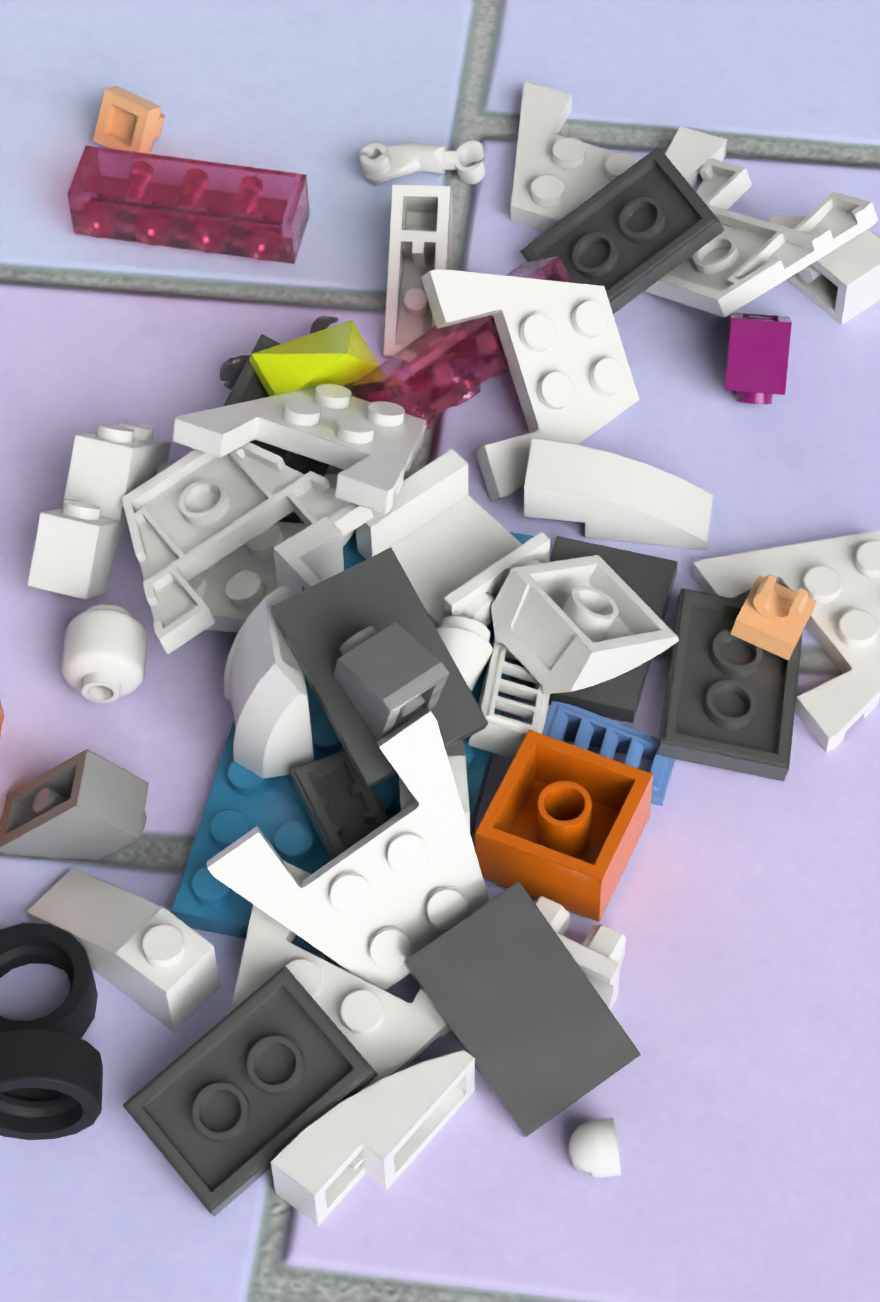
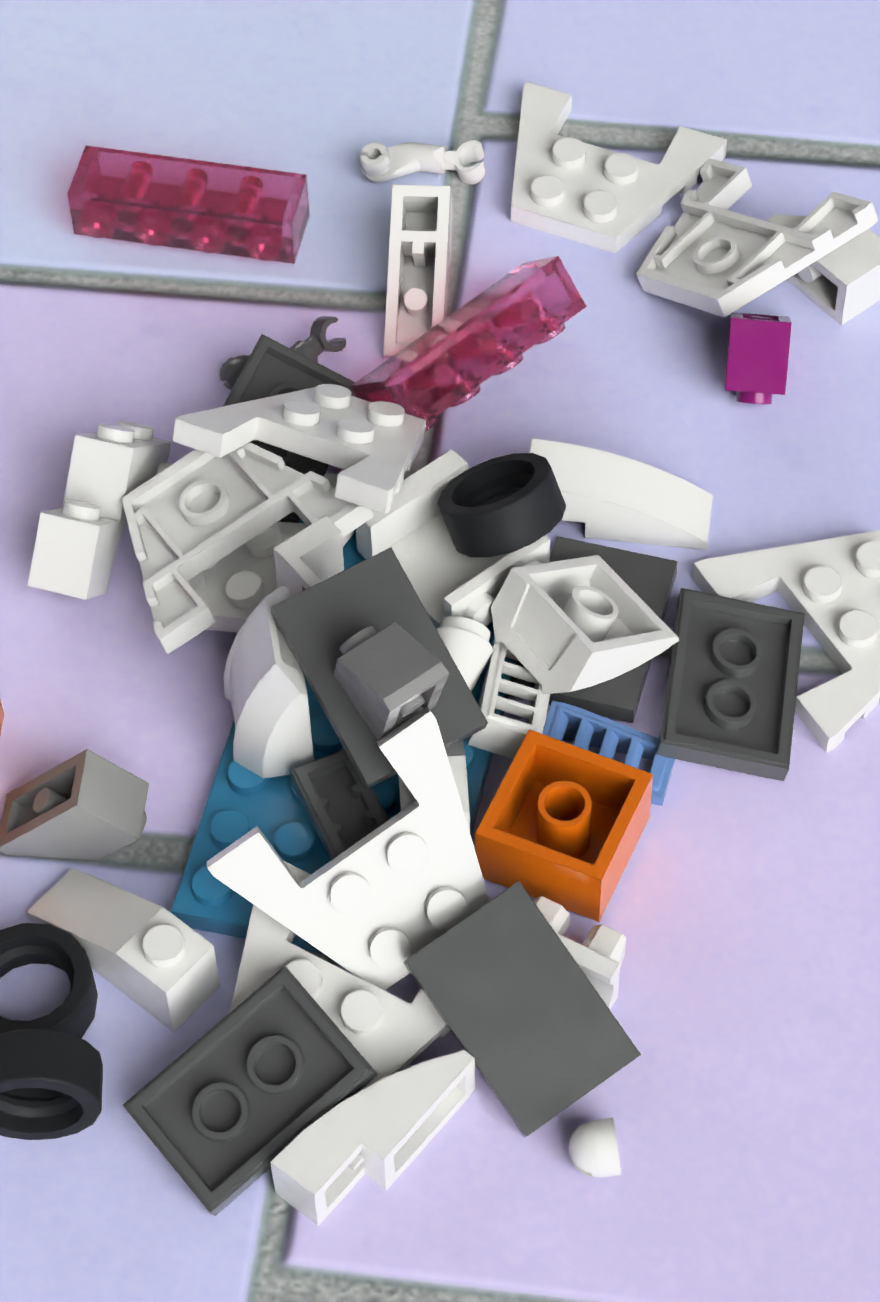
(104, 651): white head -> none
(127, 121): light nougat tile -> none
(324, 357): neon yellow slope -> none
(502, 505): none -> black tyre
(559, 354): white wing -> none
(630, 231): dark grey tile -> none
(773, 616): light nougat tile -> none

